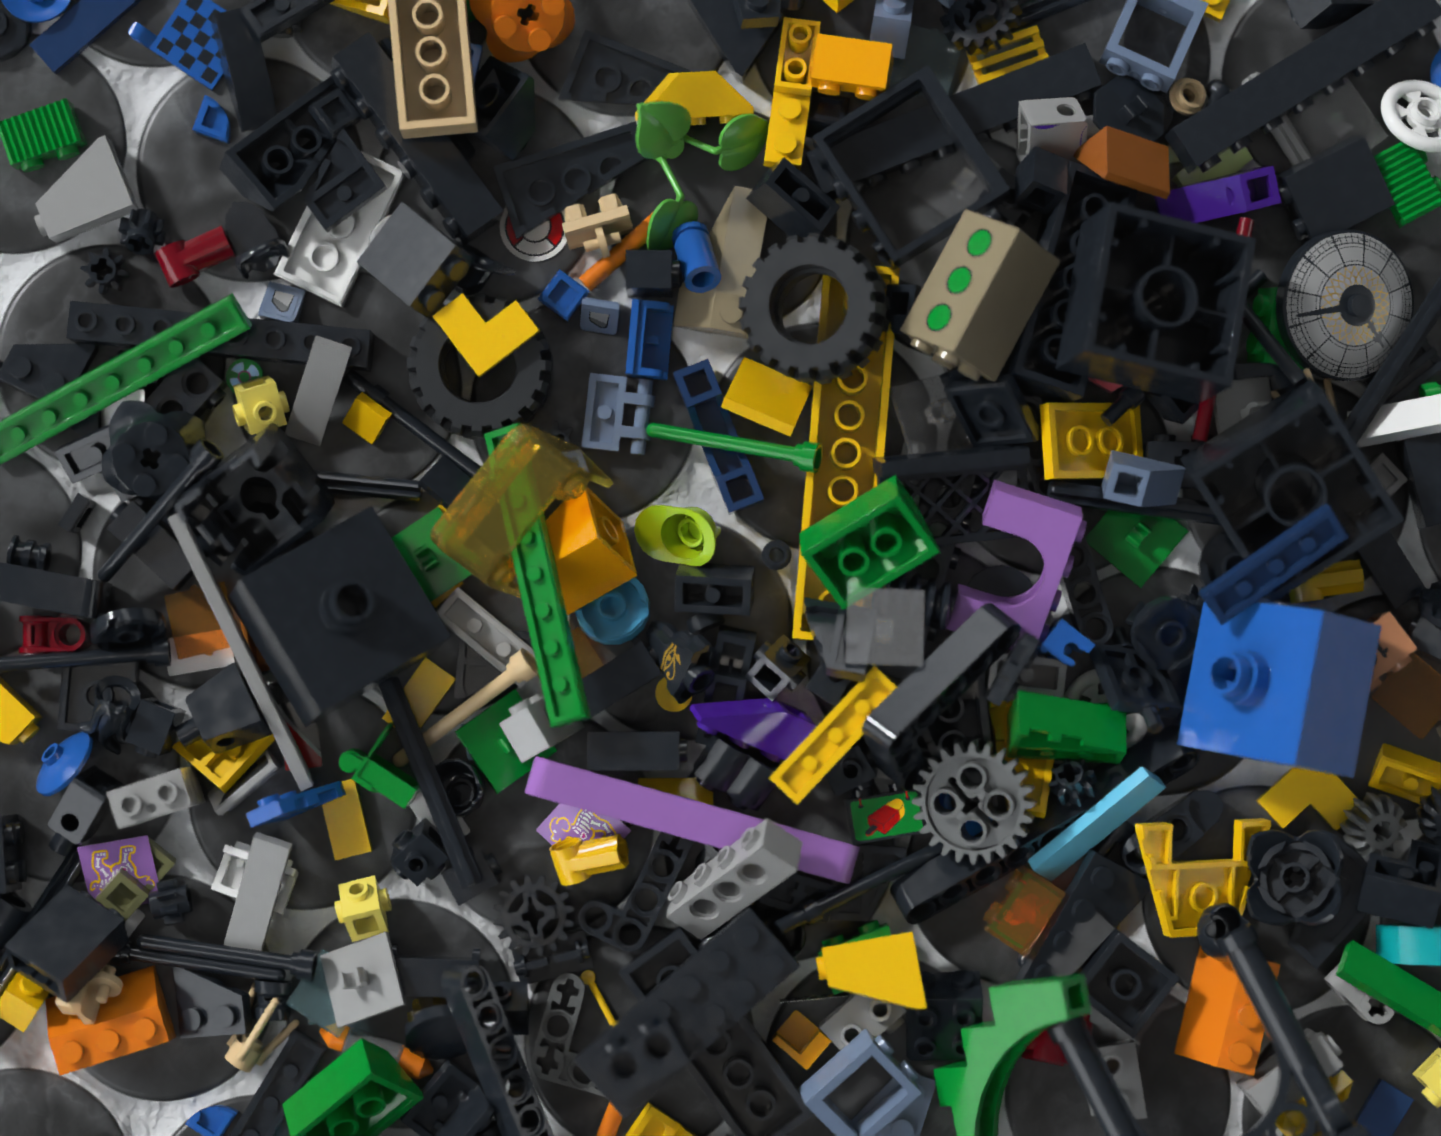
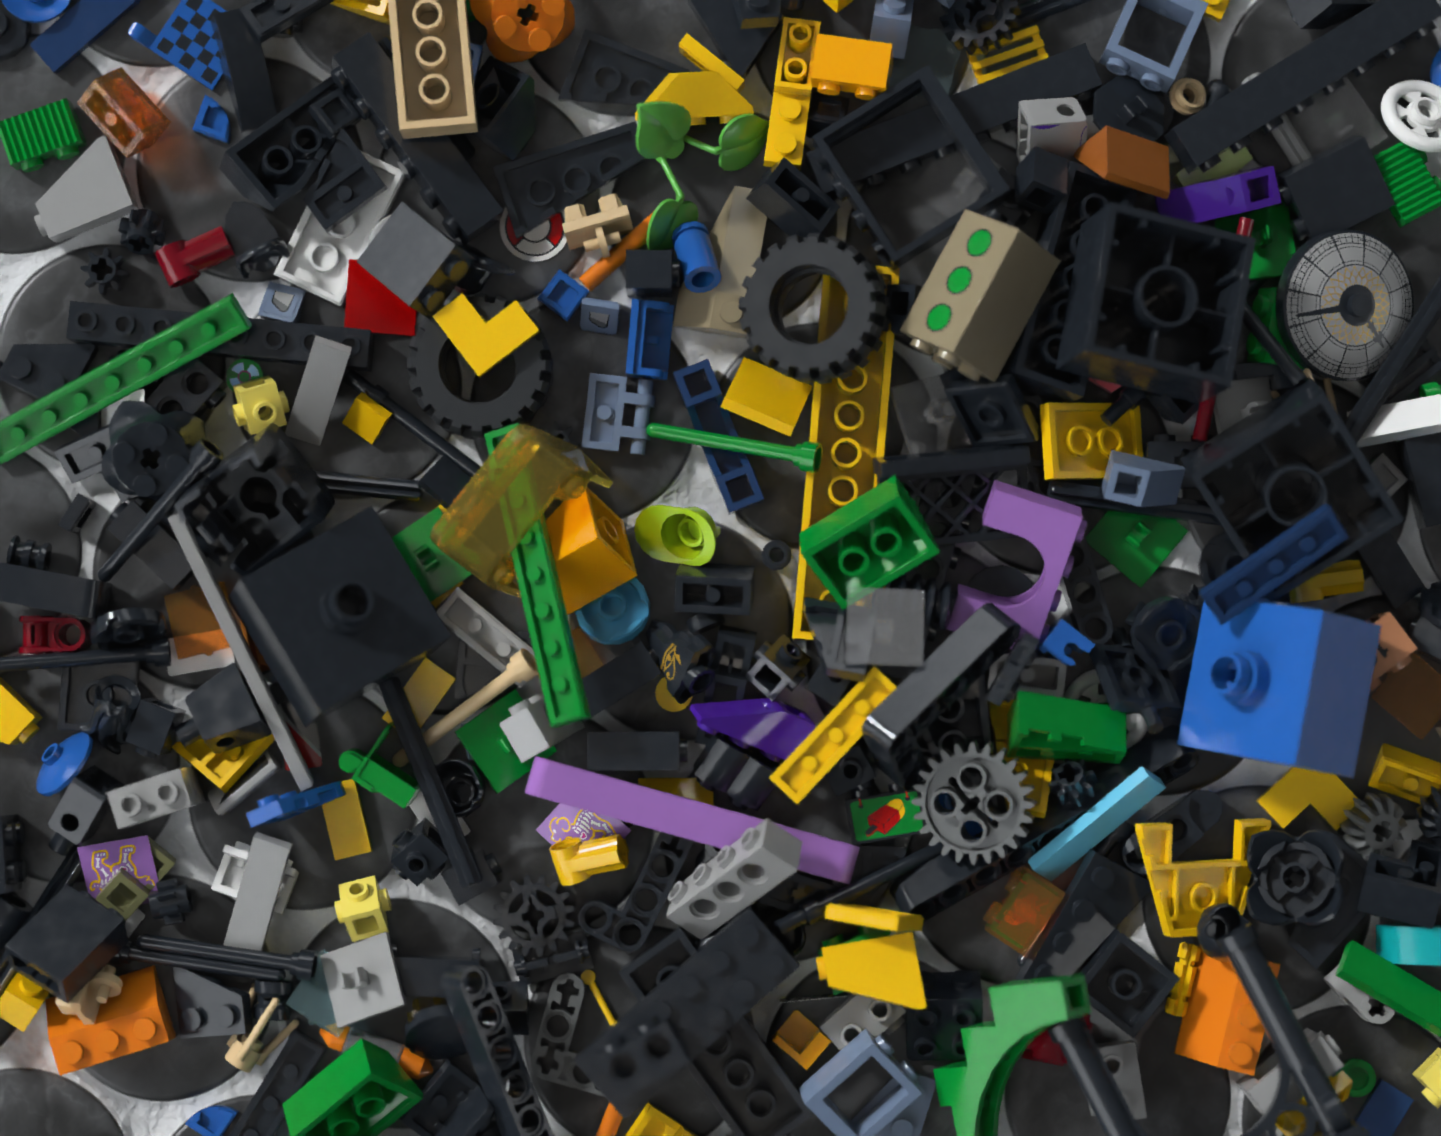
(123, 112): none -> clear orange brick
(374, 306): none -> red sticker
(707, 61): none -> yellow tile
(874, 917): none -> yellow tile
(1186, 971): none -> yellow axle
(1273, 239): none -> green piece
(1361, 1074): none -> green tile

